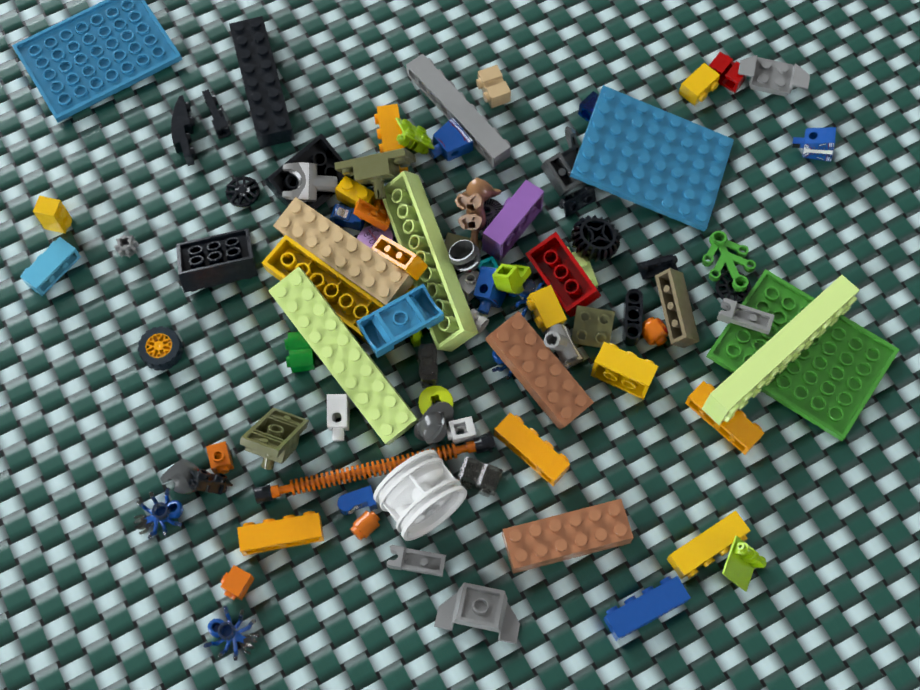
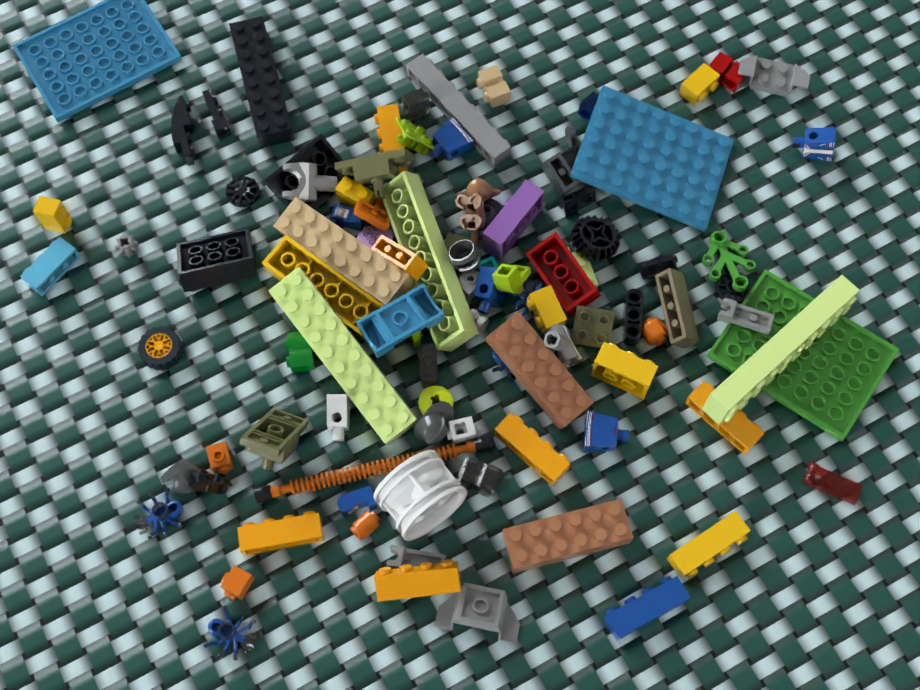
(416, 105): none -> clear smoke brick
(417, 581): none -> light orange brick
(602, 433): none -> blue torso
(741, 563): lime hinge -> none
(832, 483): none -> clear red plate

